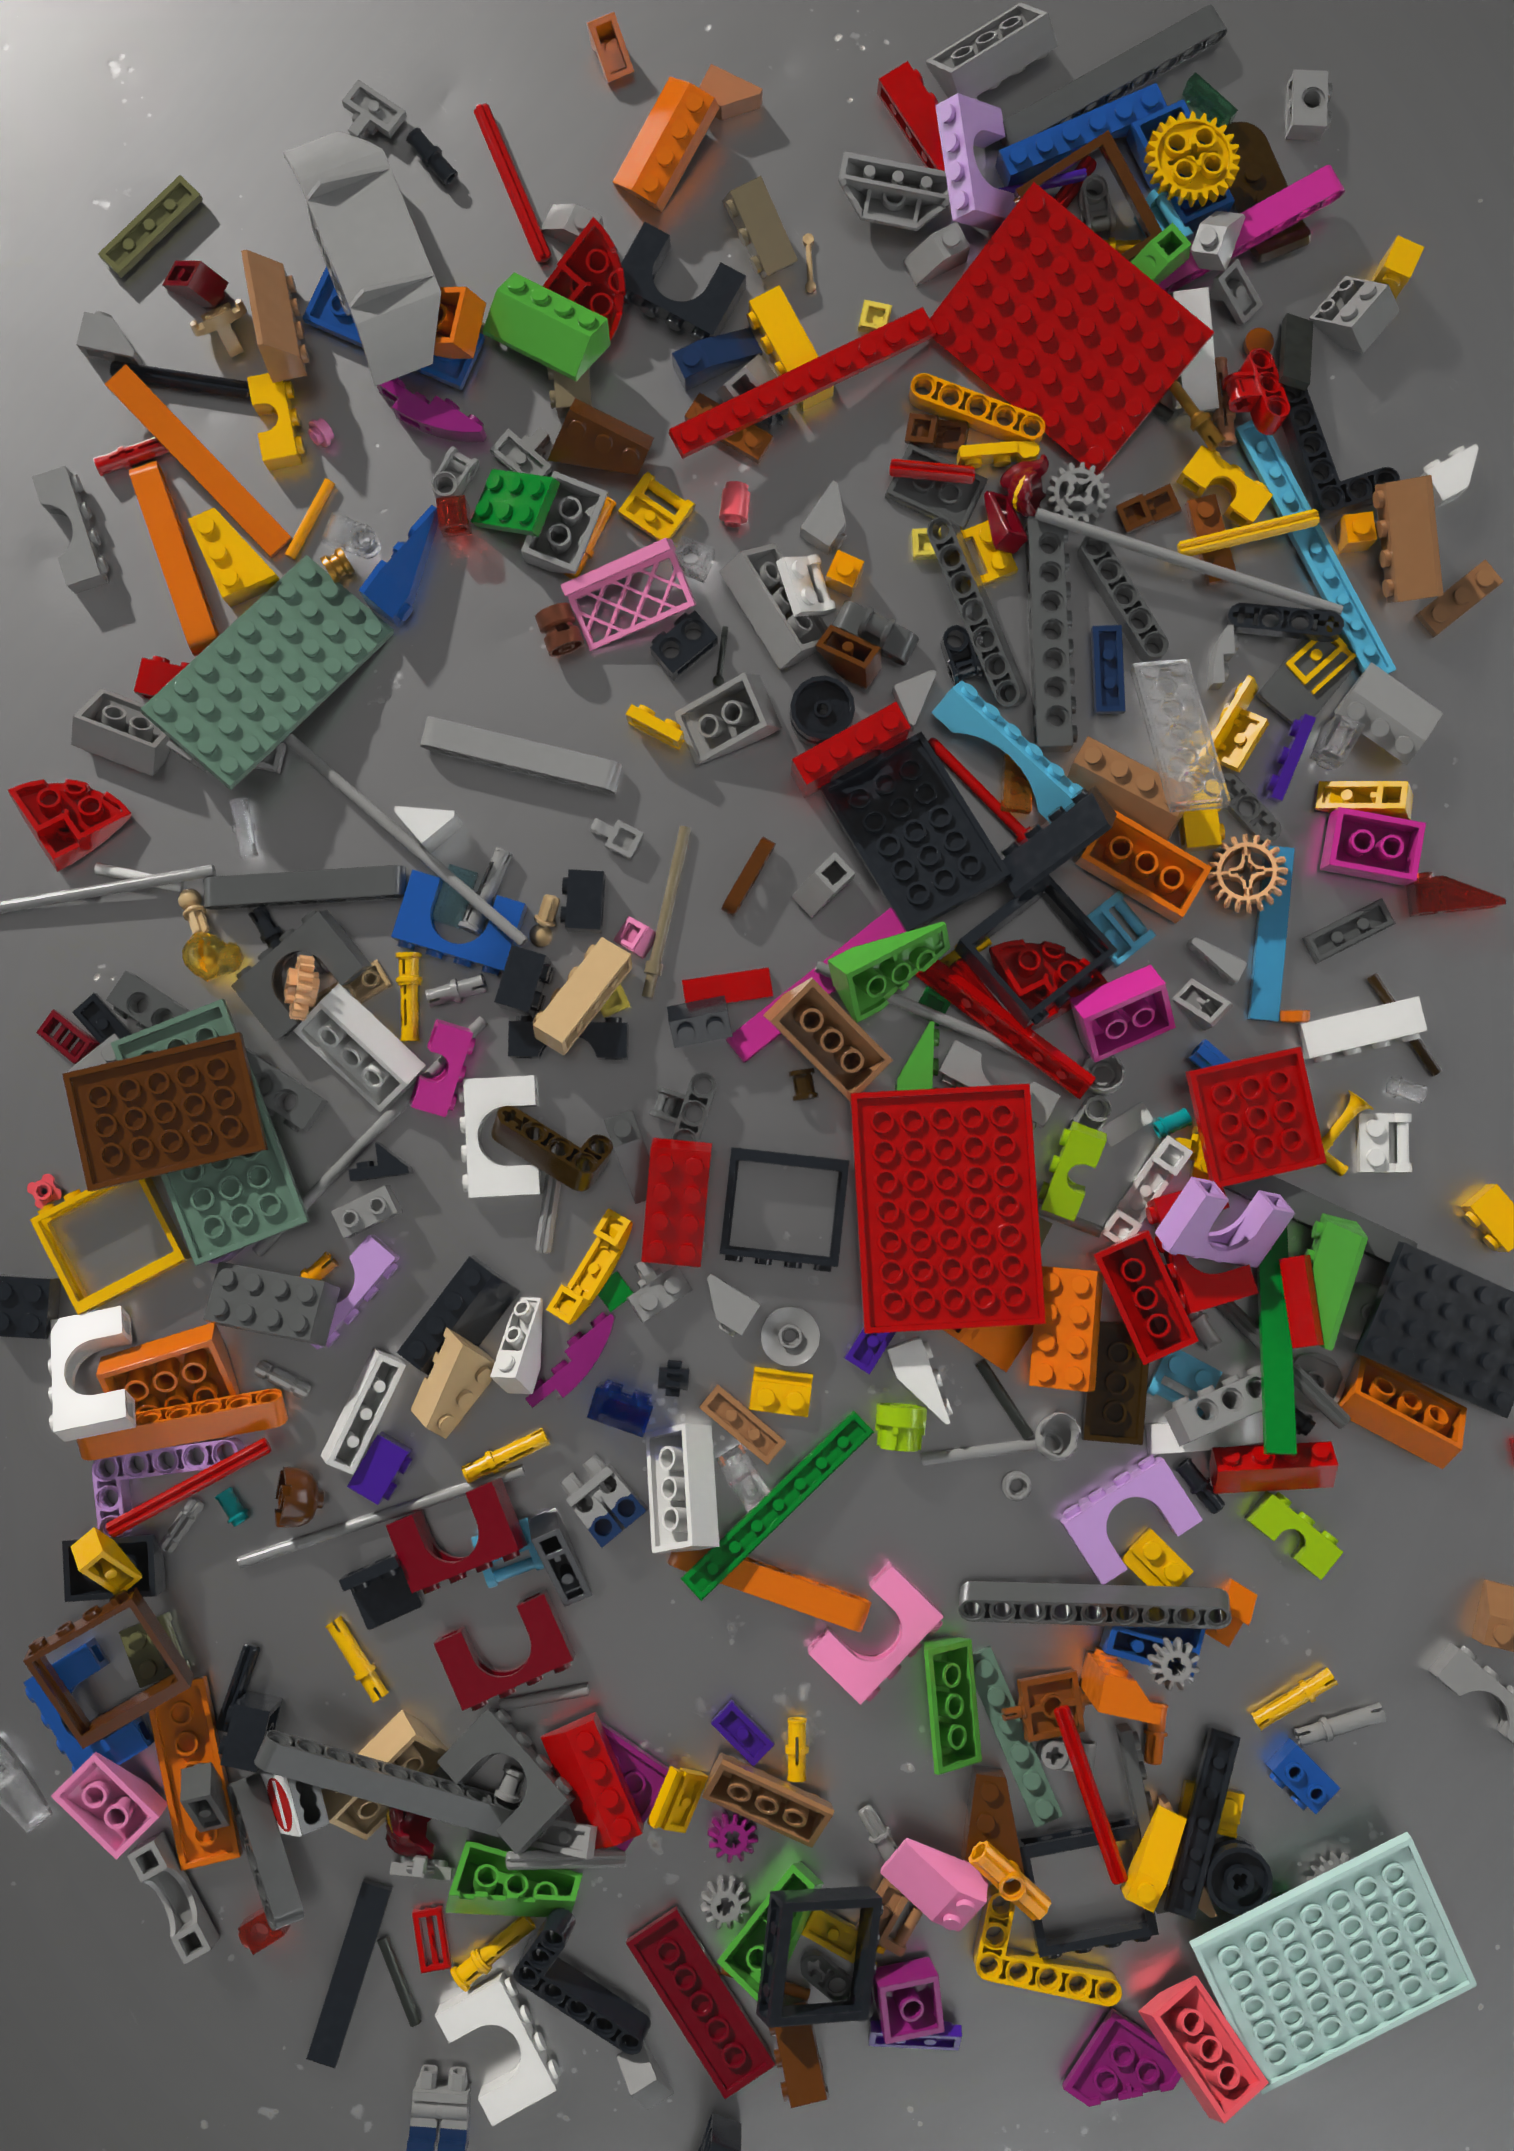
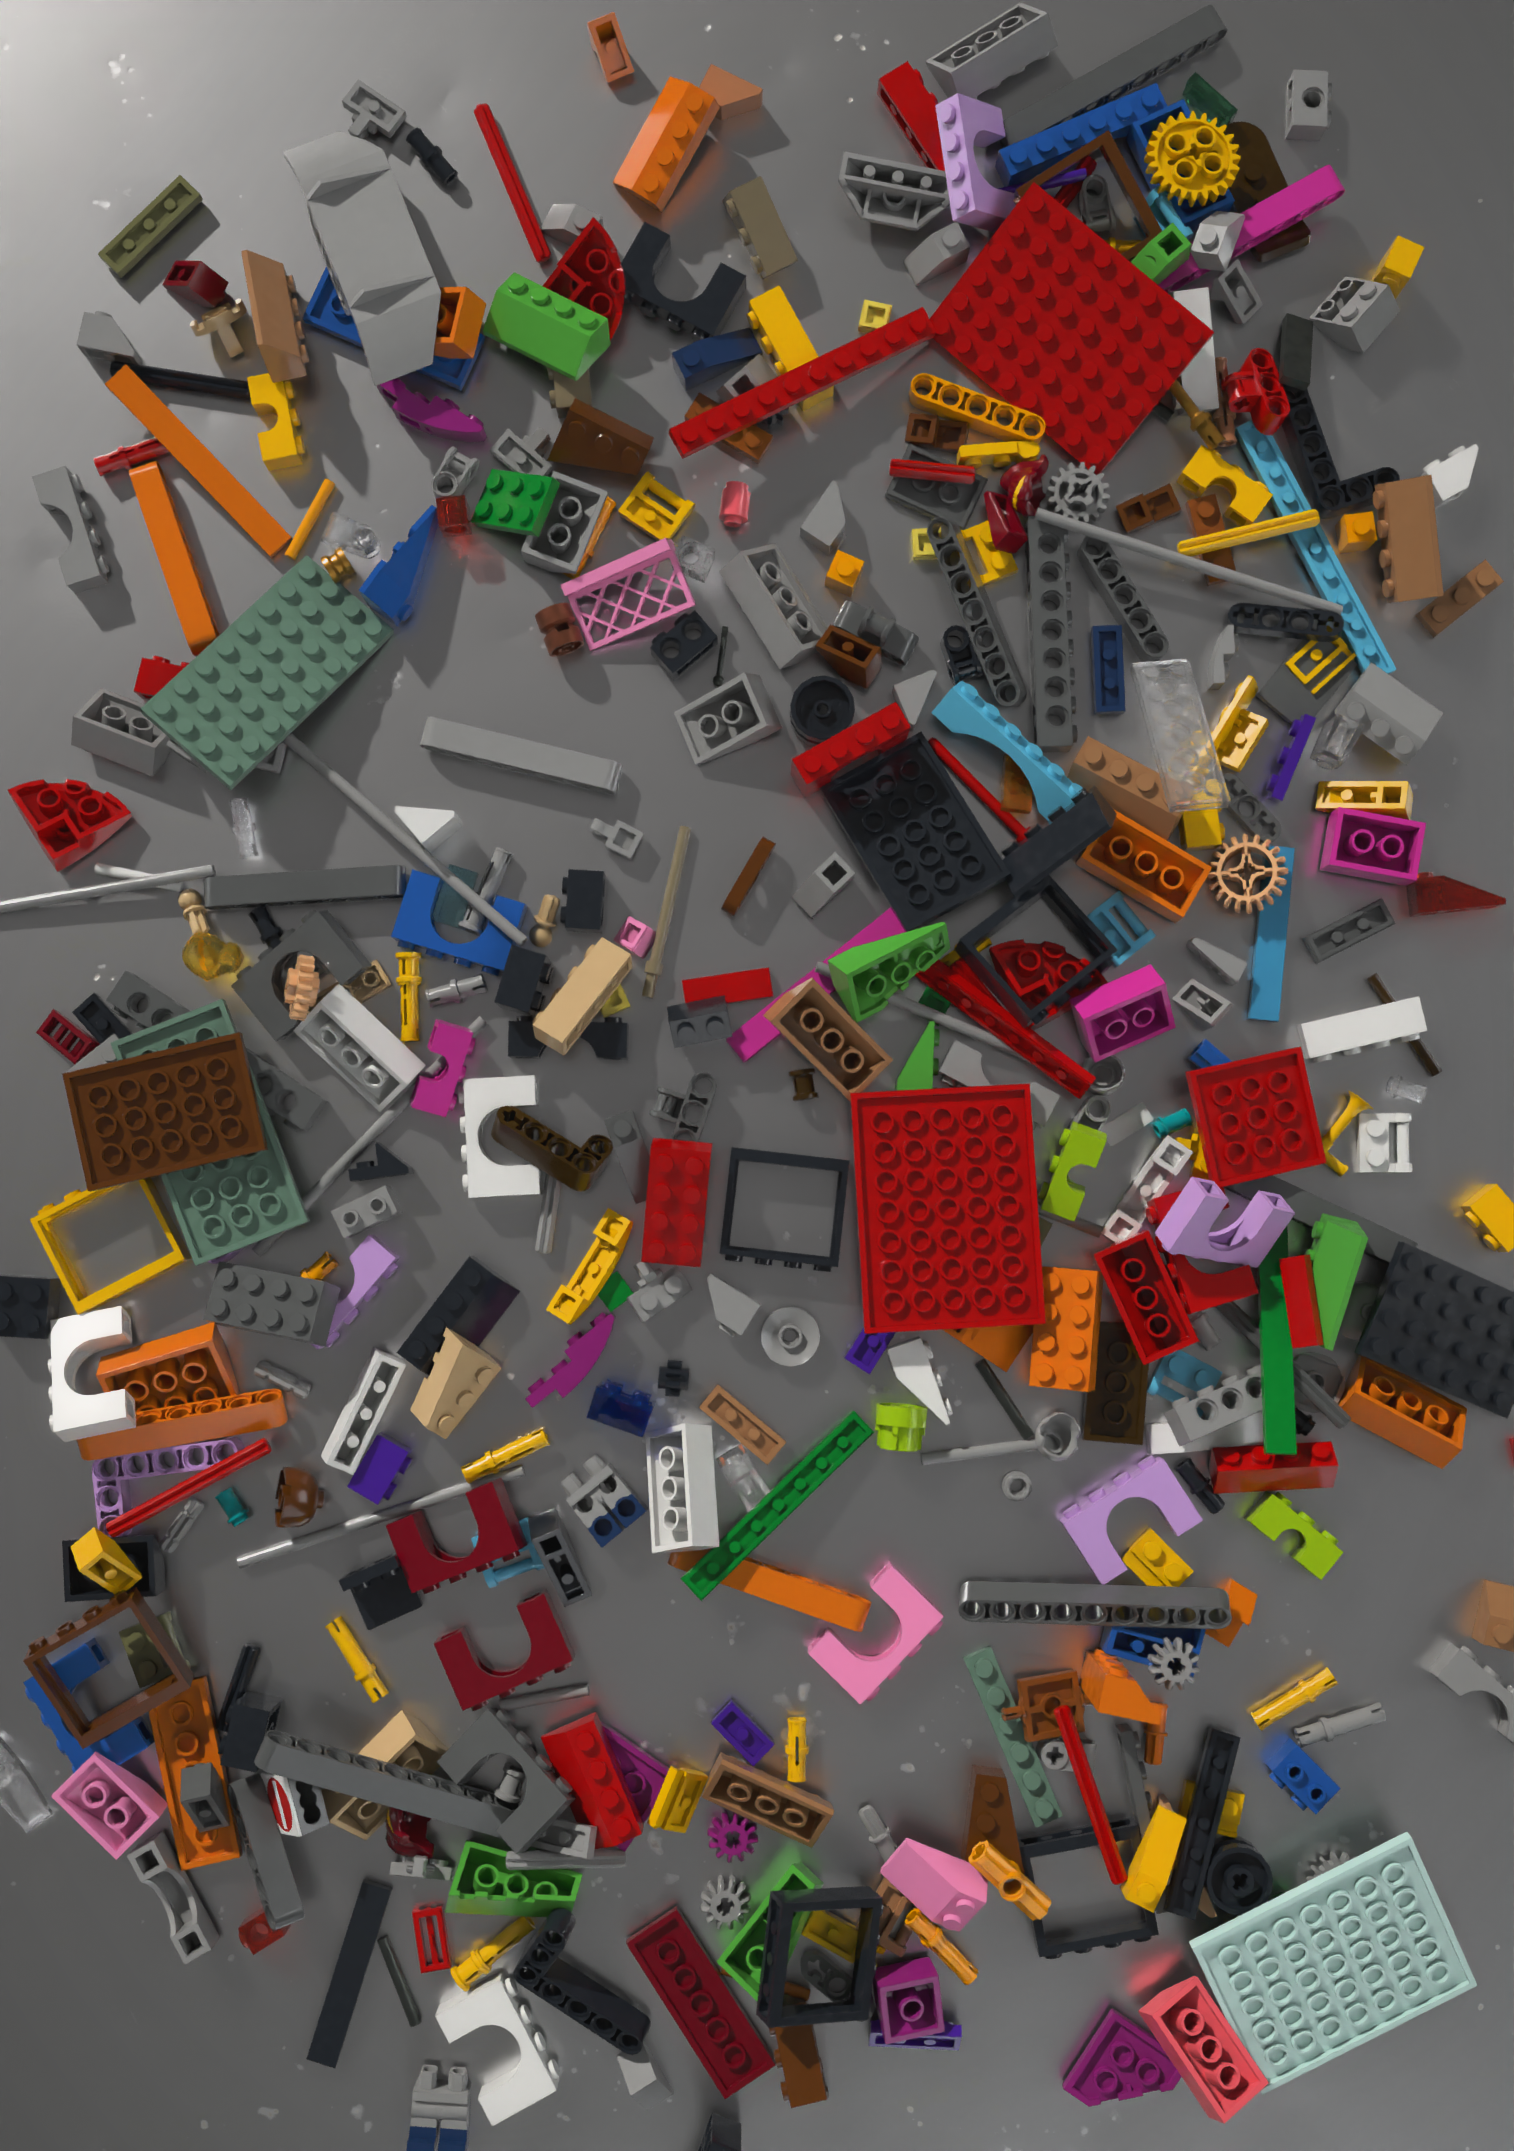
(53, 1191): coral plate -> none
(232, 561): yellow wedge -> none
(320, 432): bright pink plate -> none
(520, 1349): white slope -> none
(665, 731): yellow plate -> none
(781, 1391): yellow plate -> none
(800, 587): white plate -> none
(808, 240): tan hinge -> none
(933, 1938): none -> light orange pin
(952, 1703): bright green slope -> none
(1029, 1977): yellow beam -> none
(1258, 338): orange tile -> none
(1293, 1016): orange tile -> none

